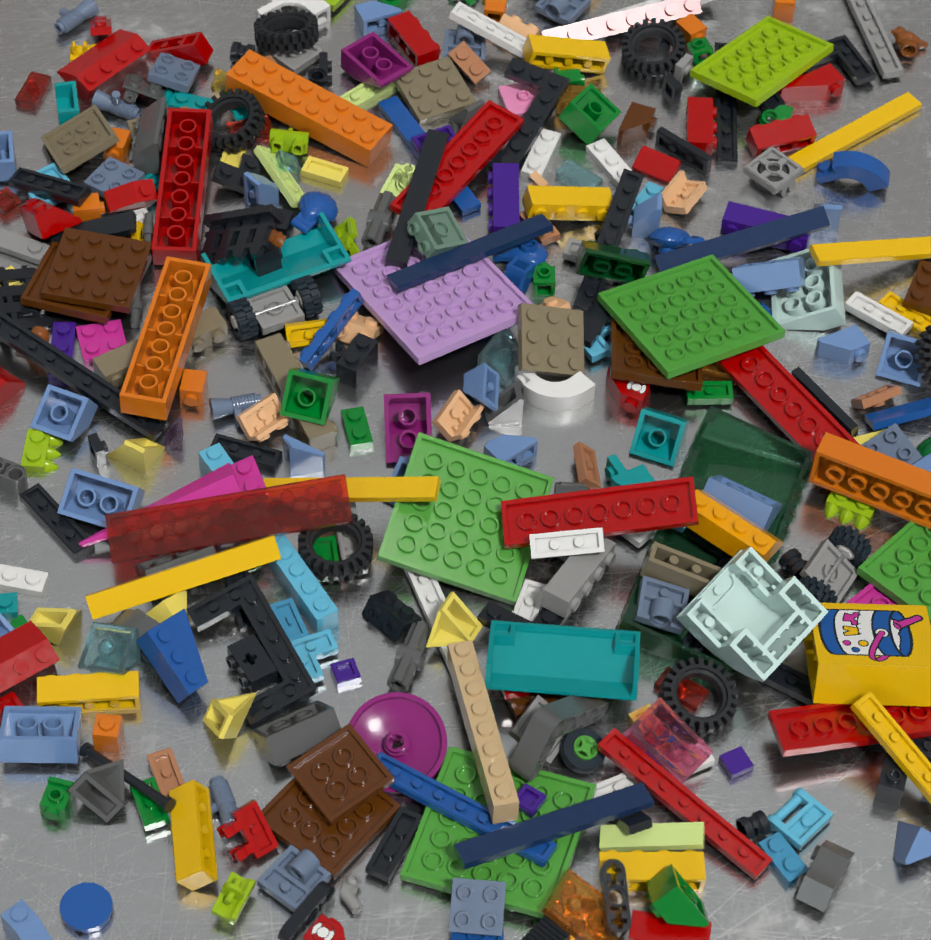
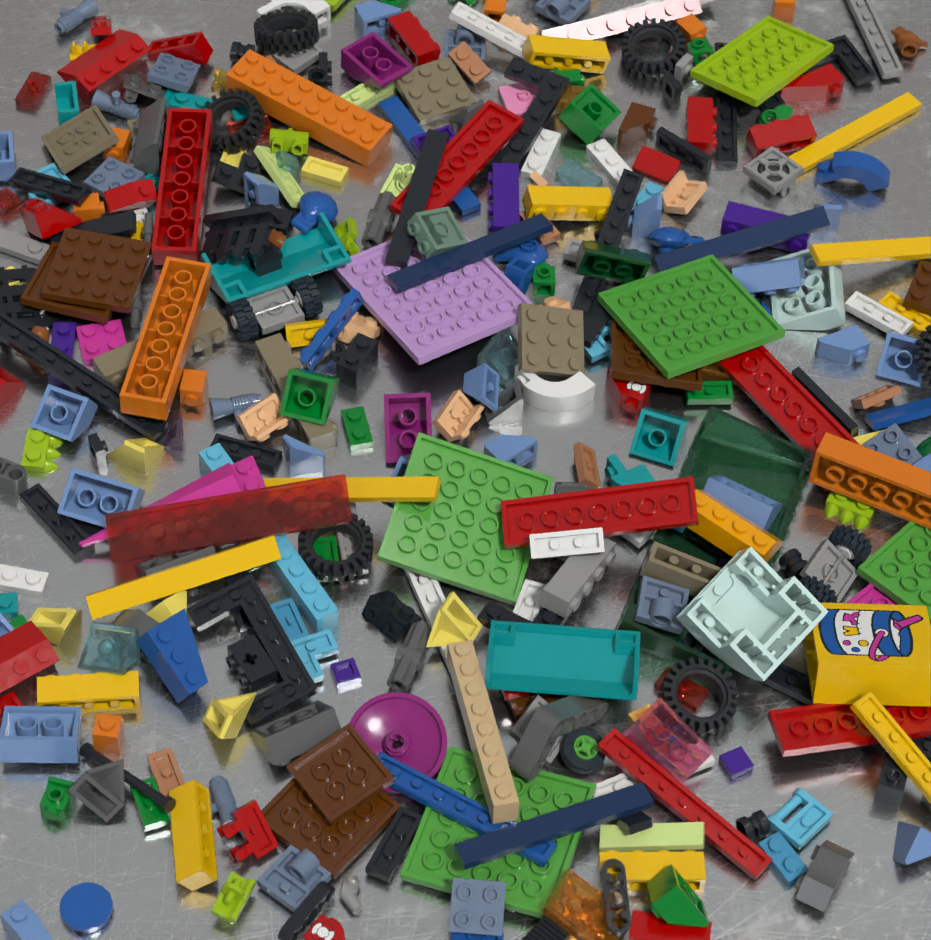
(530, 800): dark purple tile -> none

